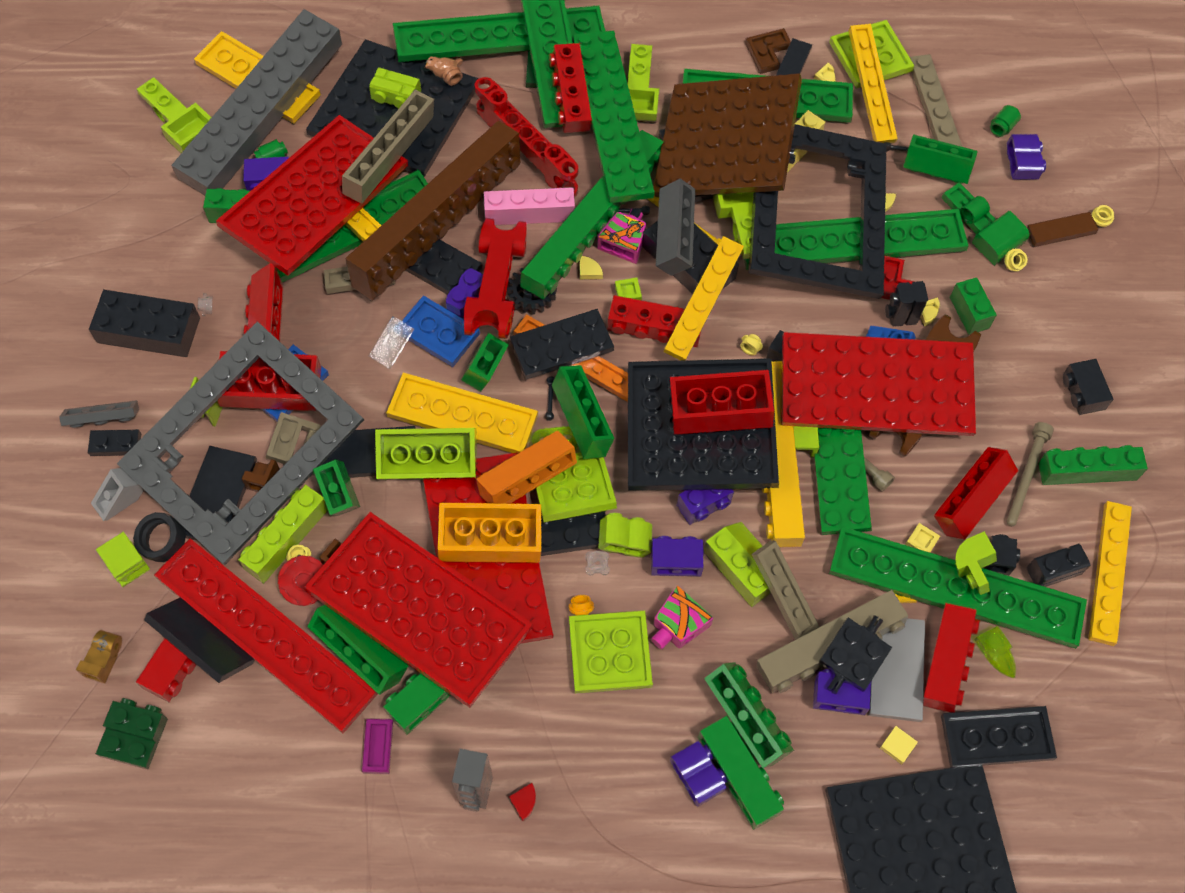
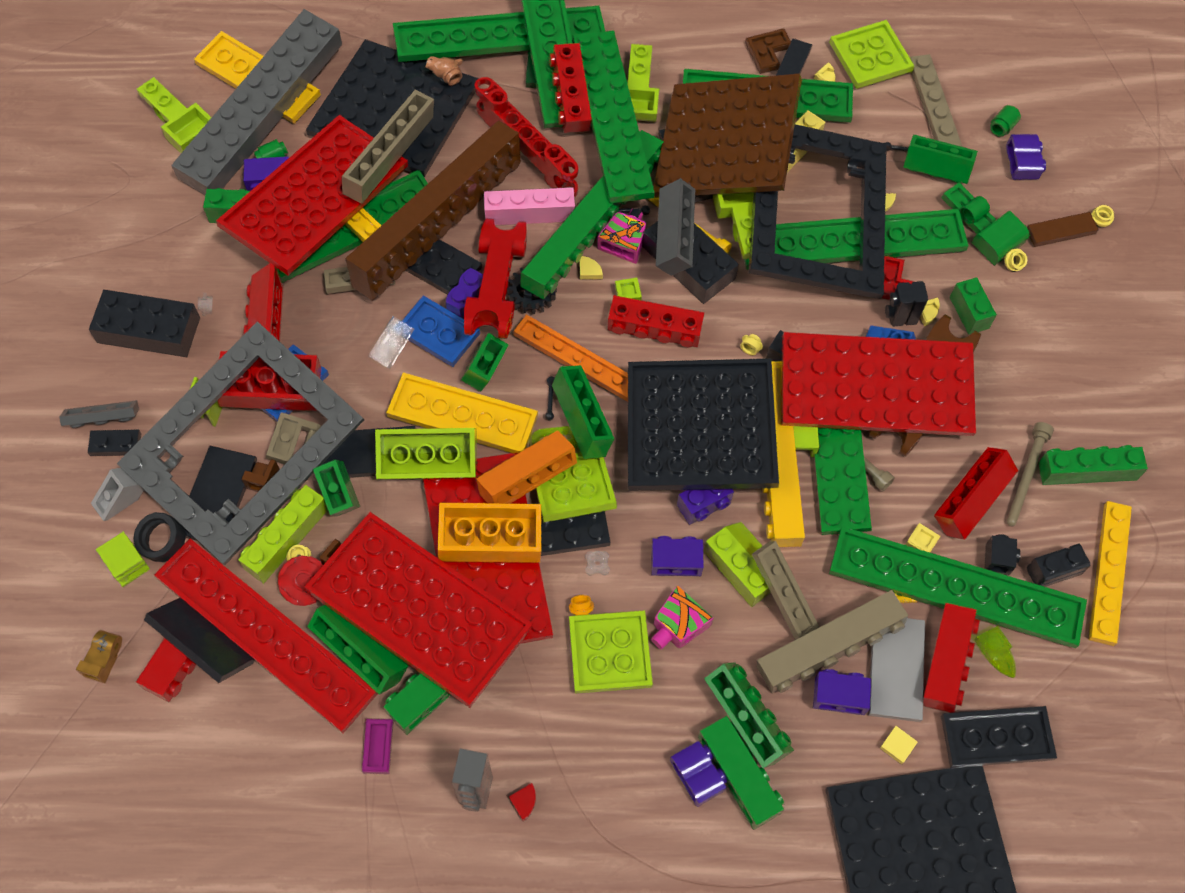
(131, 733): dark green plate -> none
(392, 87): lime brick -> none
(561, 343): black plate -> none
(625, 535): lime brick -> none
(703, 299): yellow plate -> none
(721, 402): red brick -> none
(855, 654): black plate -> none
(872, 83): yellow plate -> none
(971, 557): lime brick -> none
(1087, 387): black brick -> none

